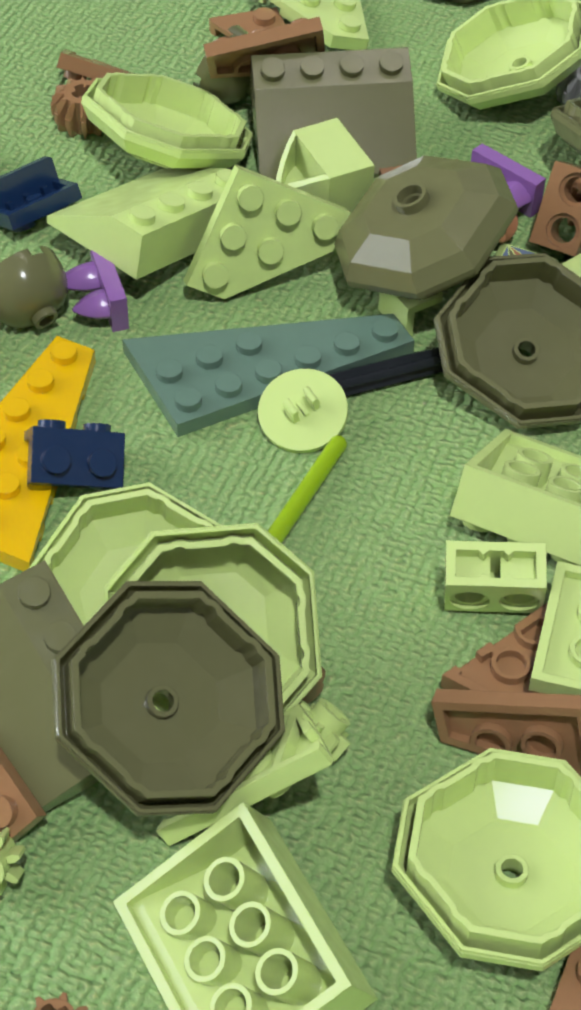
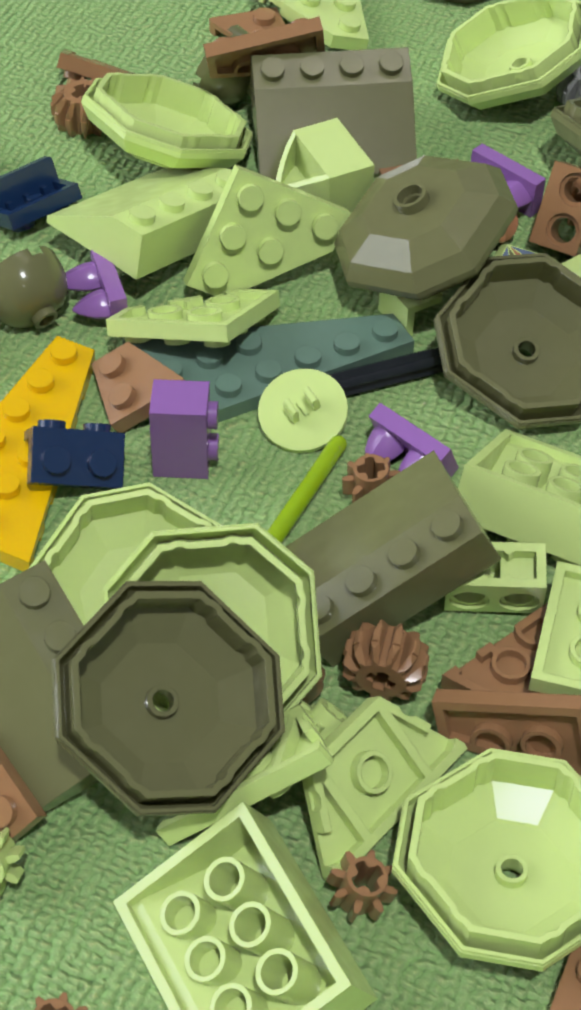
(126, 384): none -> medium nougat wing
(182, 427): none -> medium lavender brick
(192, 320): none -> yellowish green plate
(361, 899): none -> medium nougat gear
(366, 474): none -> medium nougat gear
(375, 766): none -> yellowish green wing
(385, 660): none -> medium nougat gear
(392, 553): none -> olive slope
(397, 435): none -> medium lavender tile

